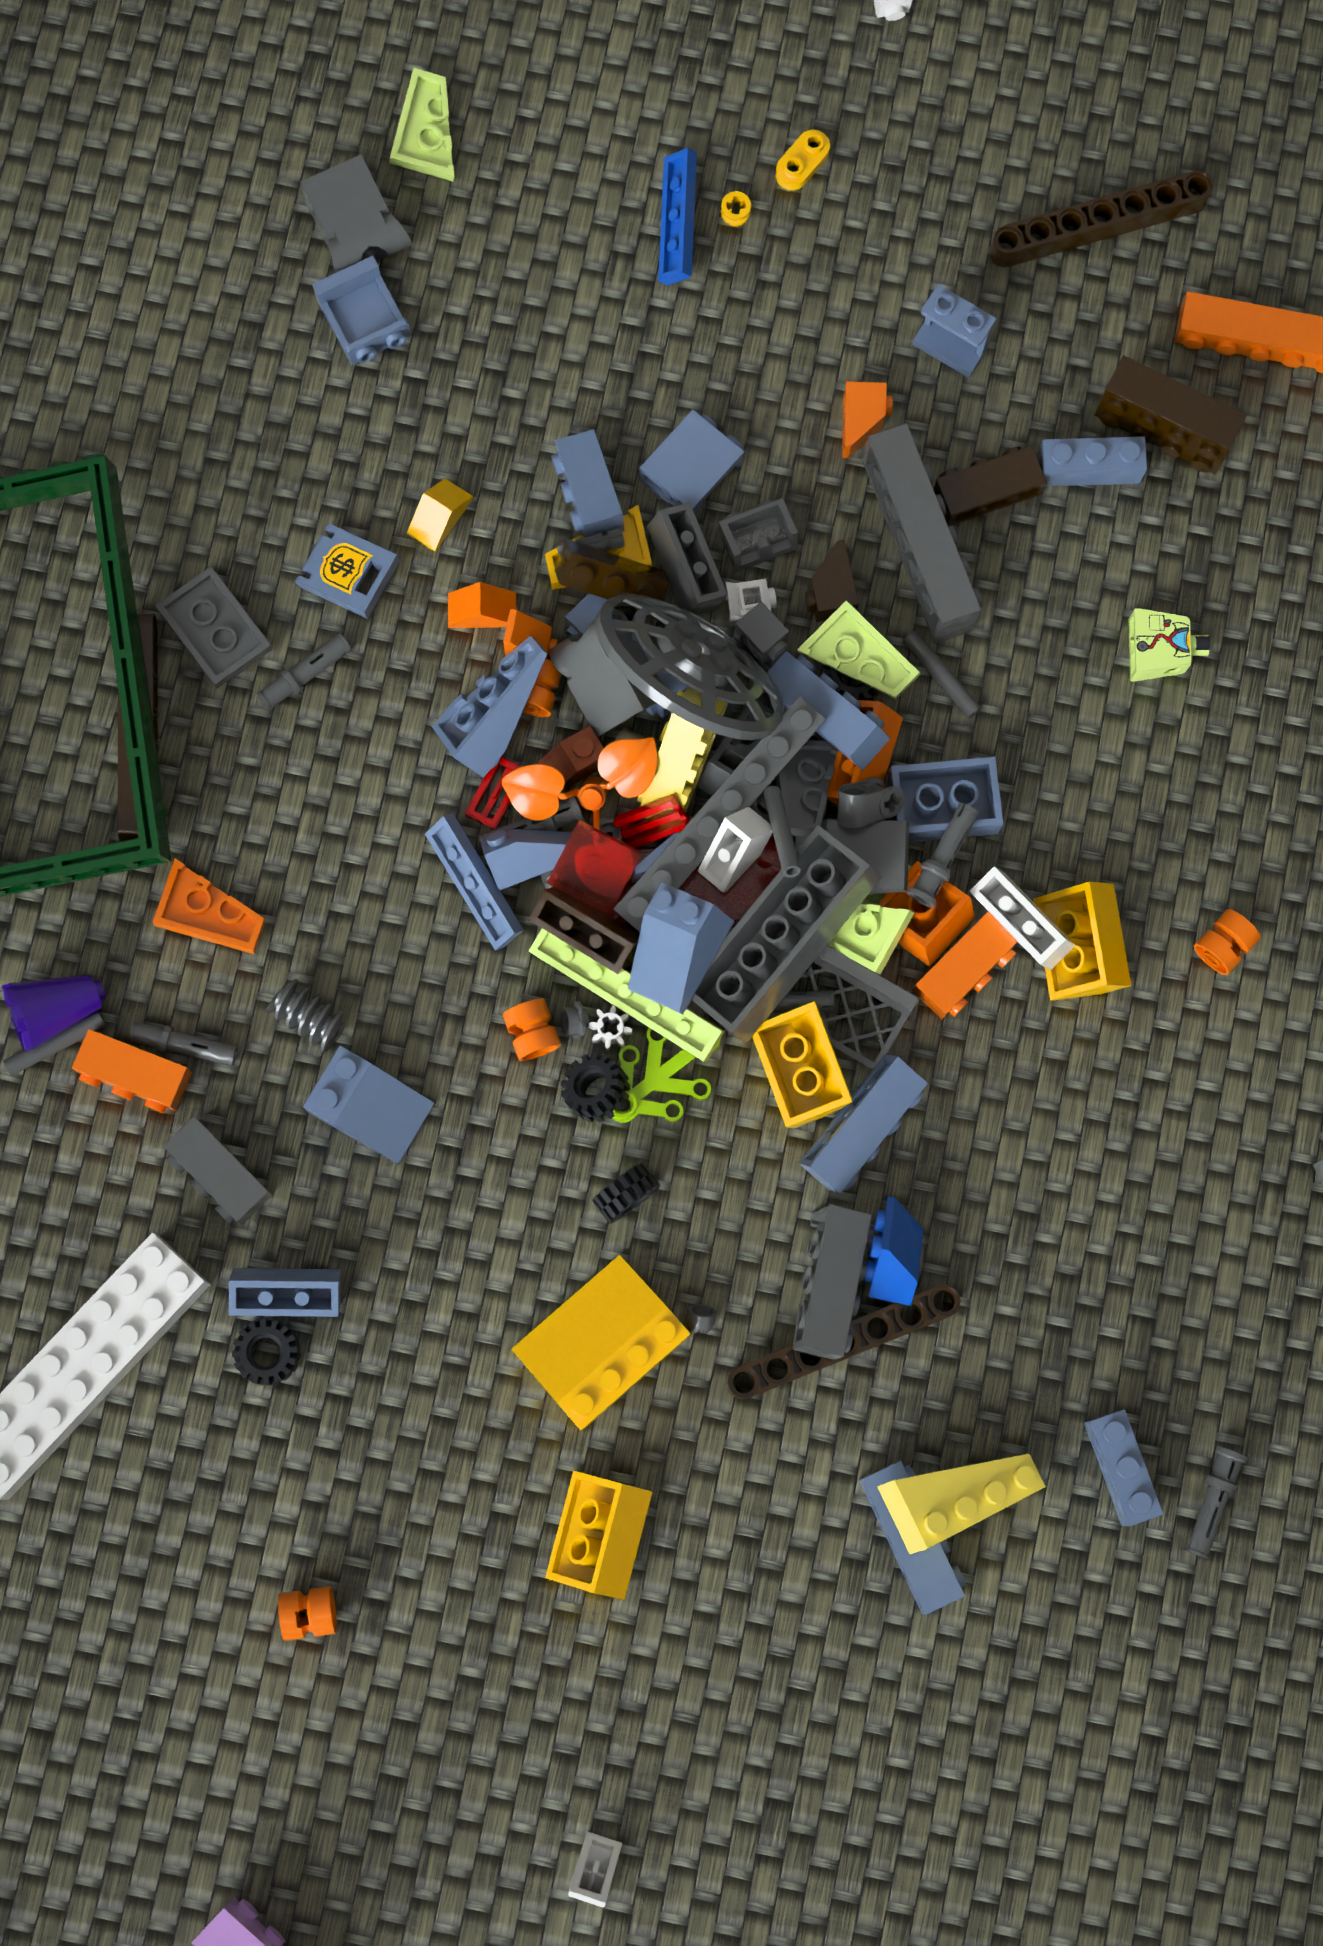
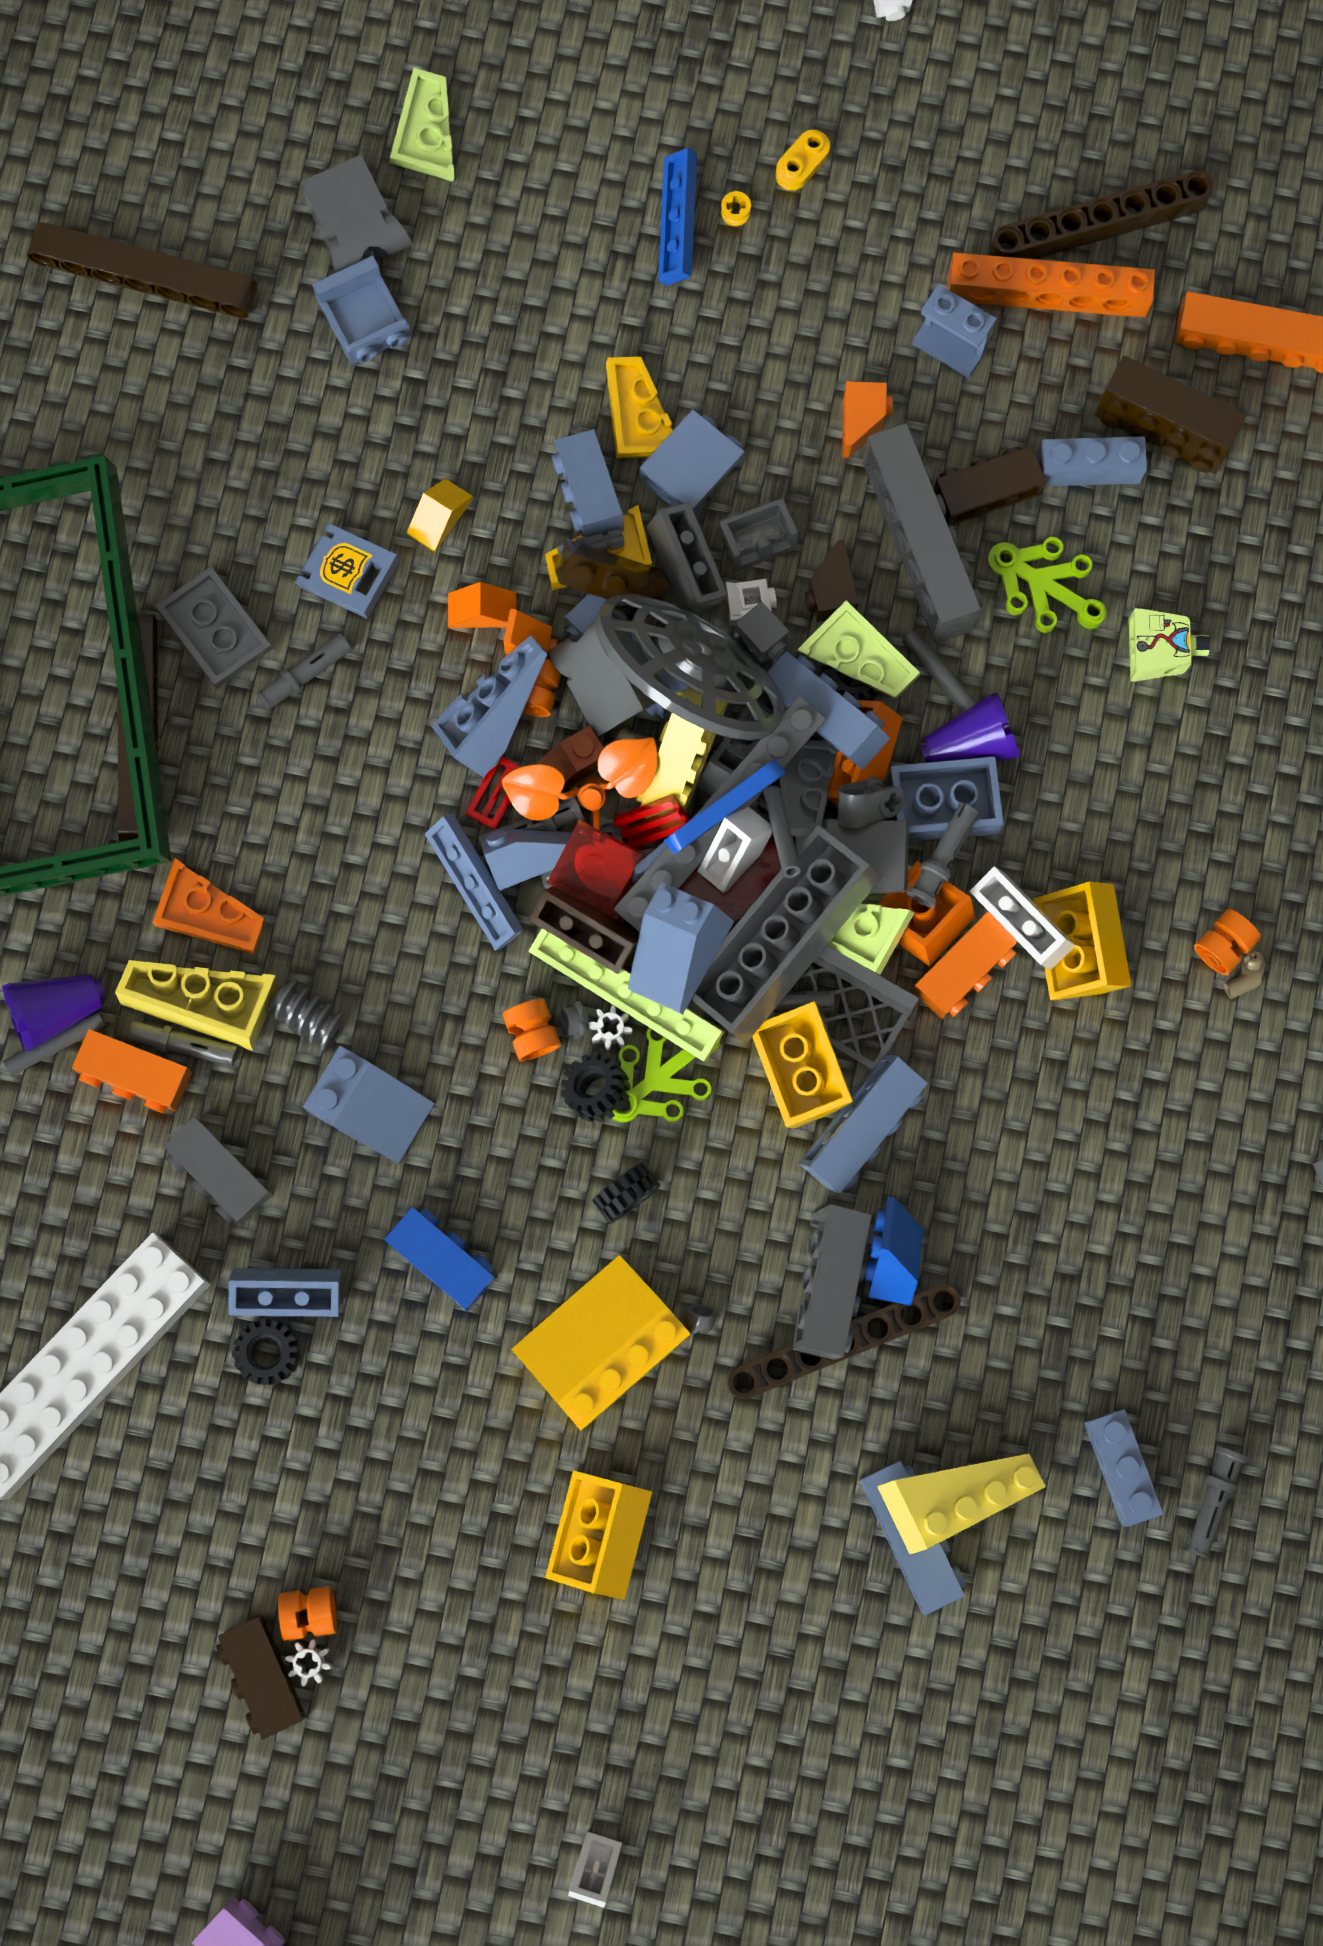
(142, 270): none -> dark brown beam
(207, 1001): none -> light yellow wedge
(260, 1678): none -> dark brown brick
(318, 1656): none -> white gear
(441, 1257): none -> blue brick
(635, 409): none -> yellow wing
(724, 806): none -> blue beam
(973, 734): none -> dark purple cone
(1042, 582): none -> lime plant
(1052, 285): none -> orange brick
(1250, 975): none -> dark tan arm

